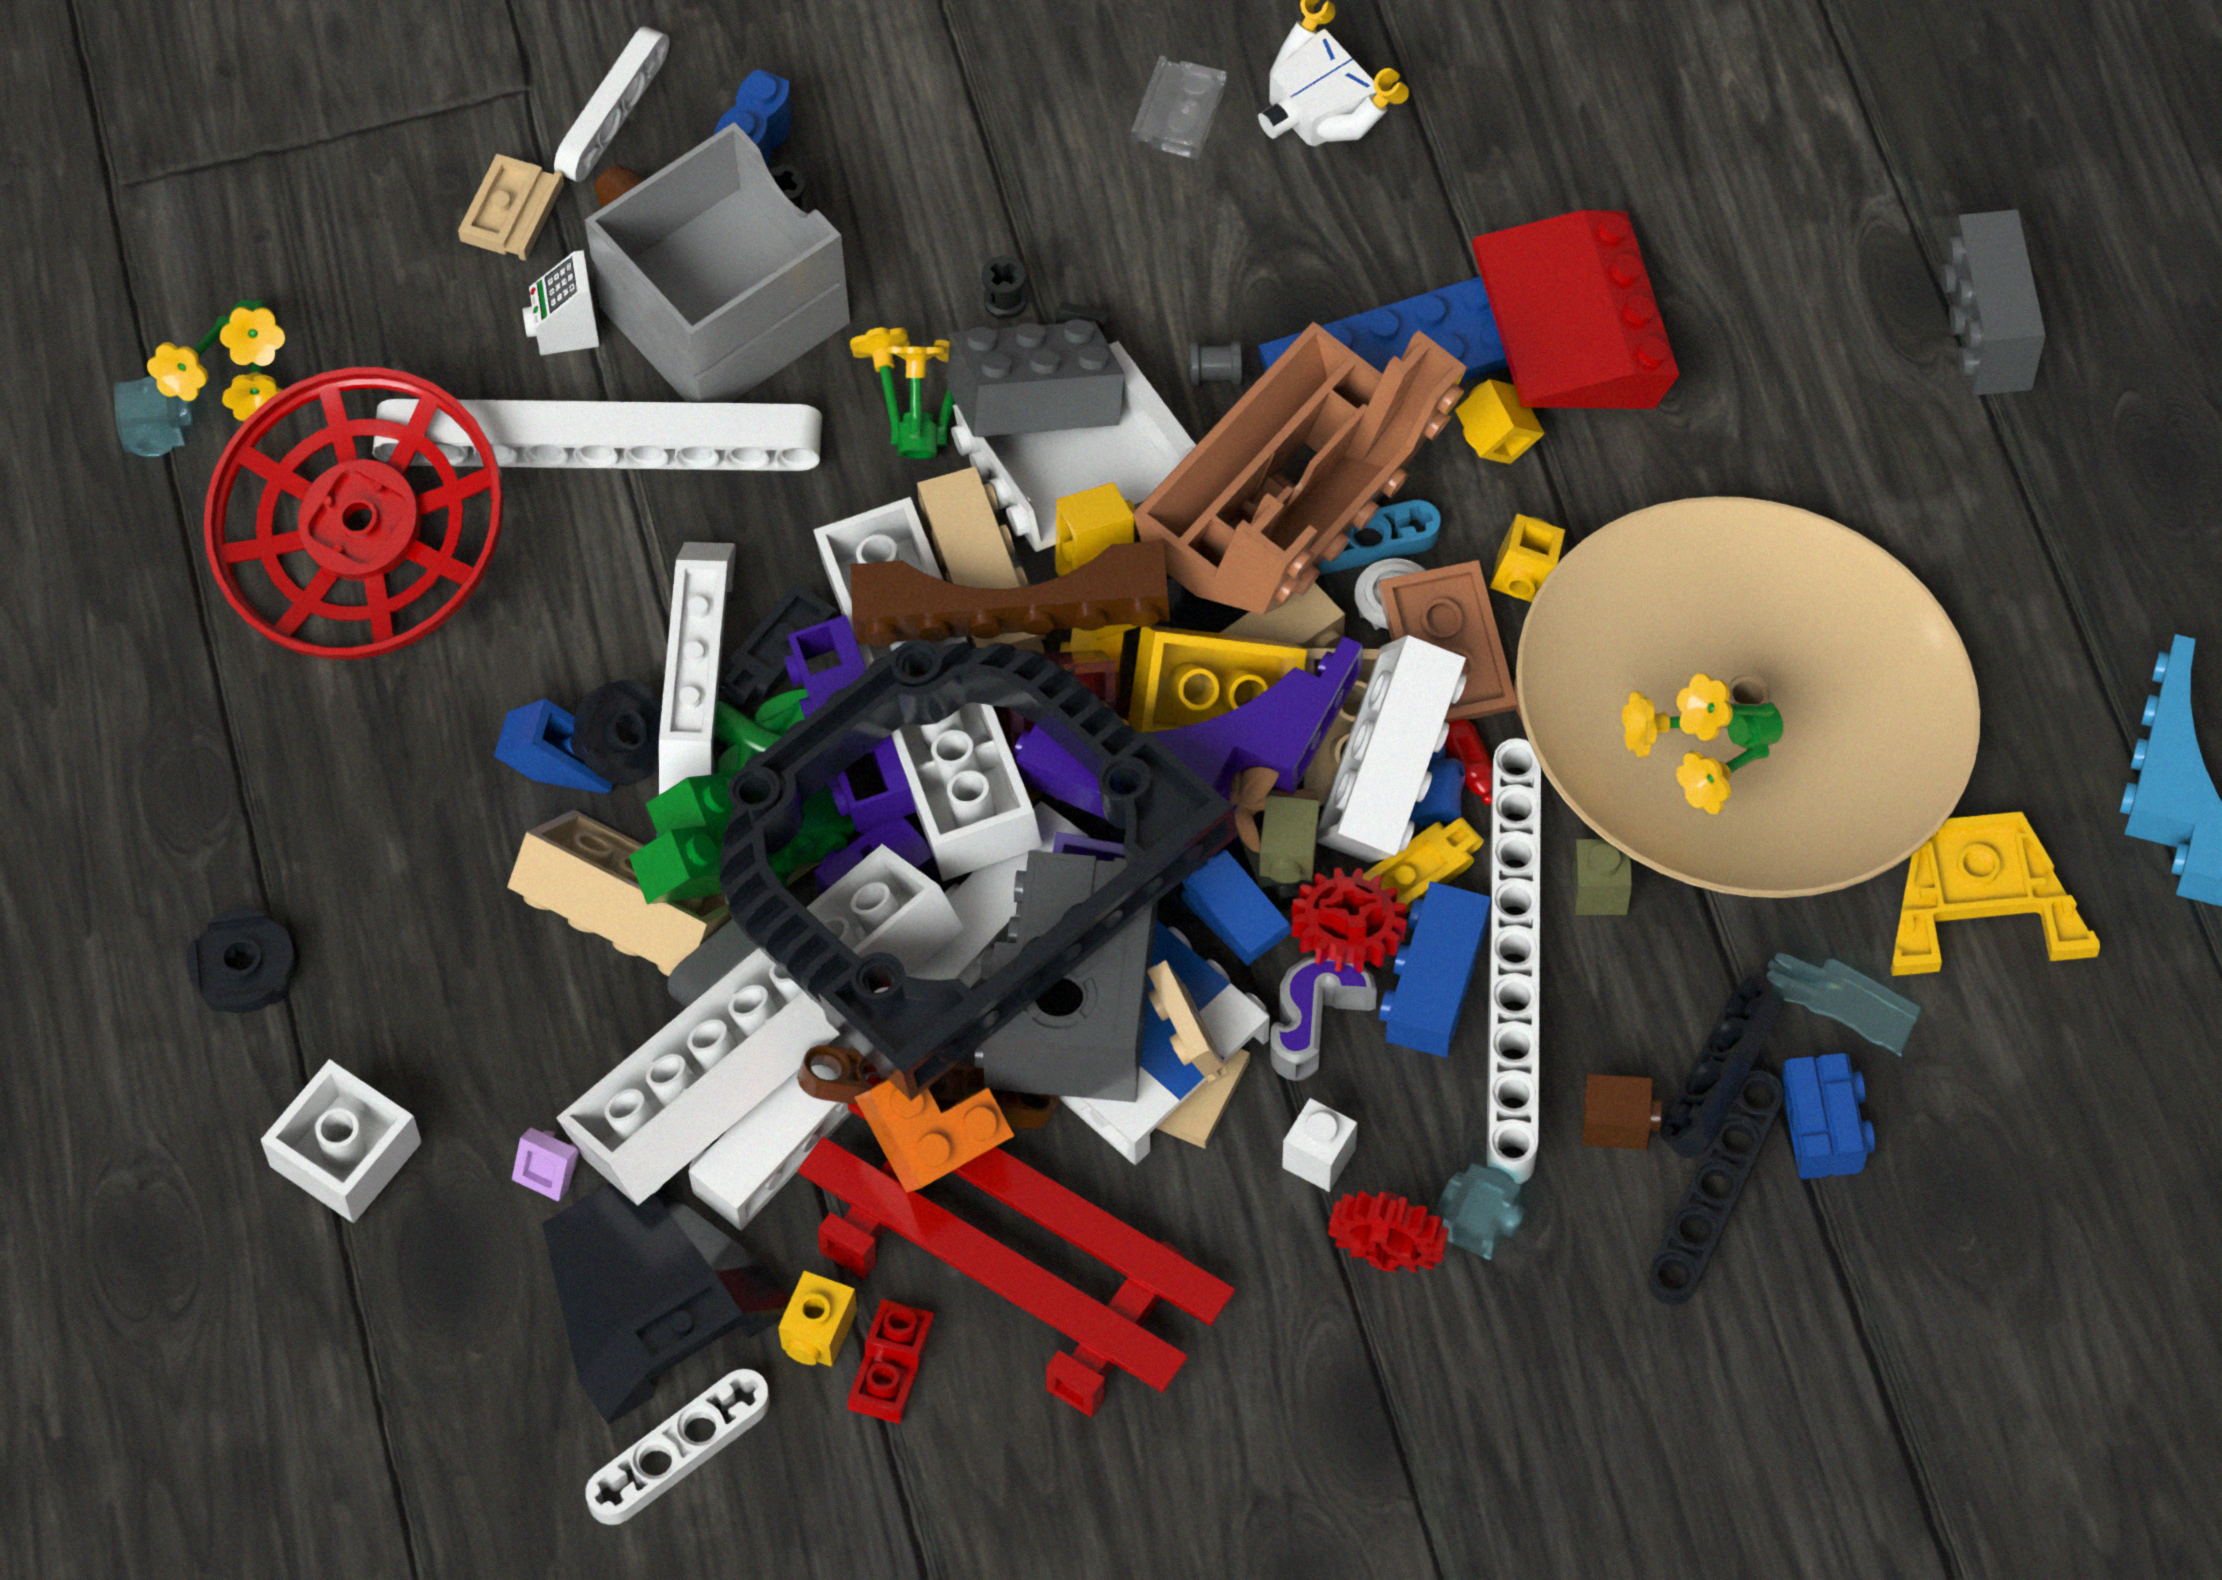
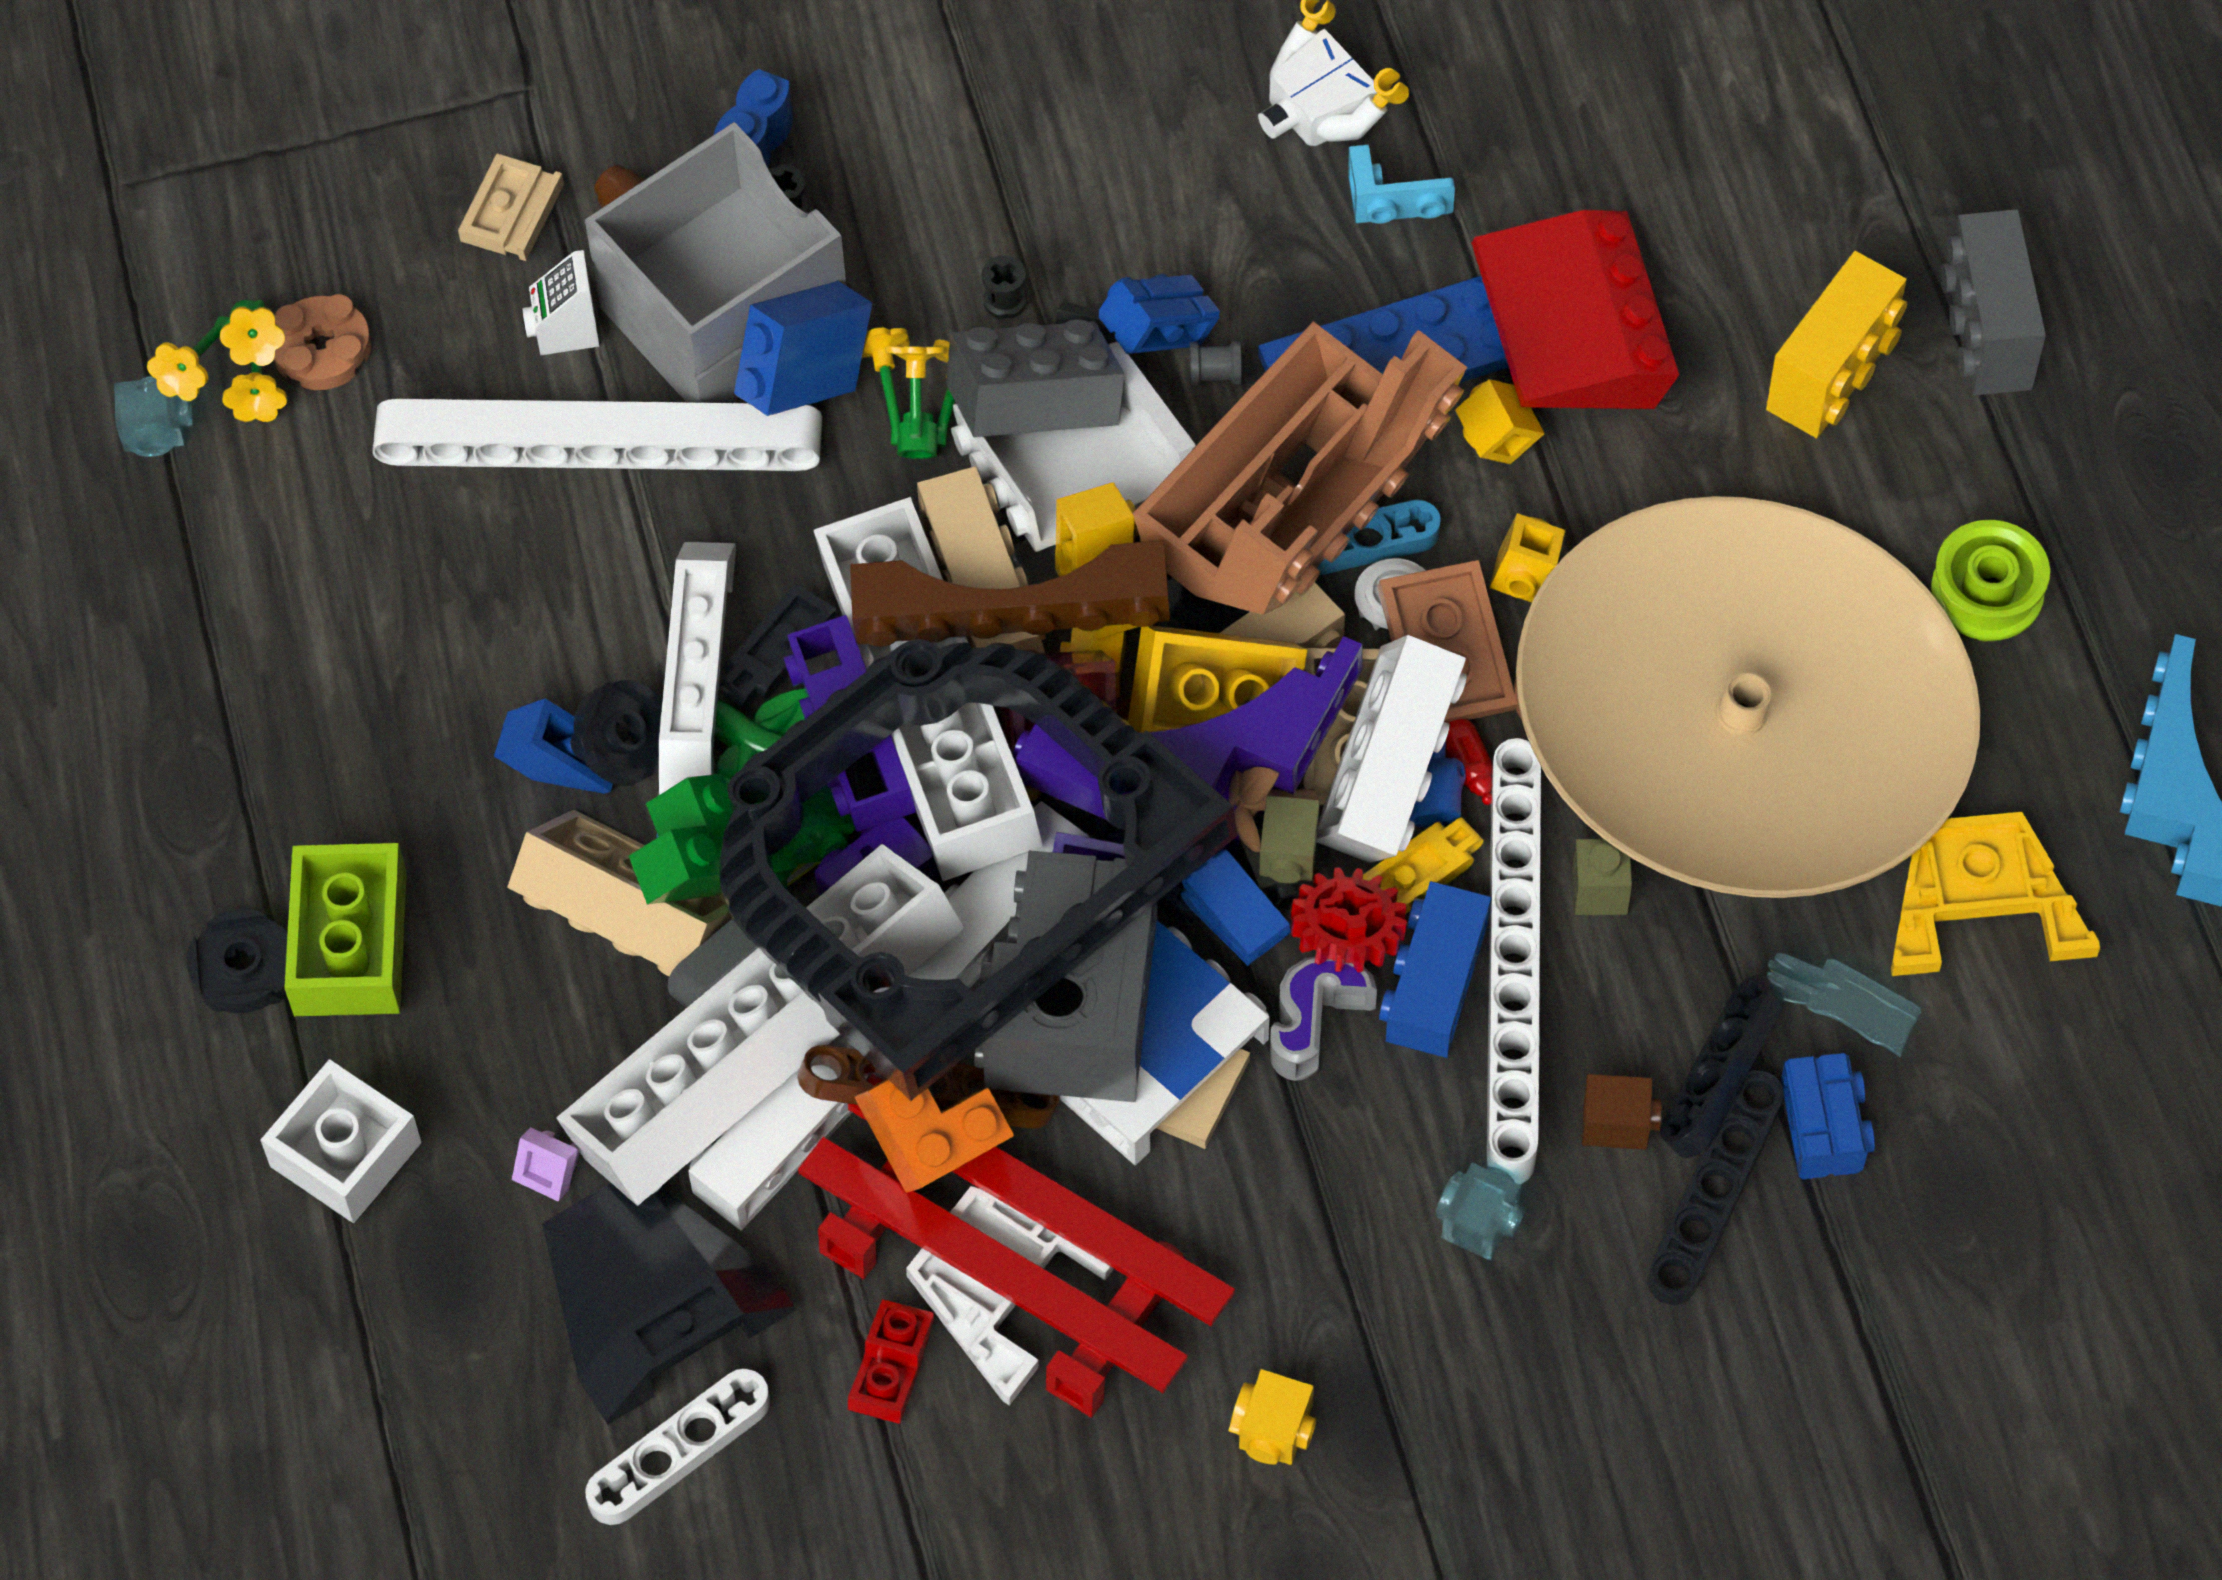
(327, 317): none -> nougat plate
(336, 496): red dish -> none
(345, 929): none -> lime brick
(611, 104): white beam -> none
(802, 348): none -> blue brick
(817, 1320): yellow brick -> none
(976, 1312): none -> white wing
(1158, 313): none -> blue brick
(1179, 107): clear plate -> none
(1192, 1038): tan plate -> none
(1273, 1418): none -> yellow brick
(1319, 1145): white brick -> none
(1386, 202): none -> medium azure bracket
(1388, 1231): red gear -> none
(1704, 711): yellow plant -> none
(1837, 345): none -> yellow brick
(1991, 551): none -> lime wheel

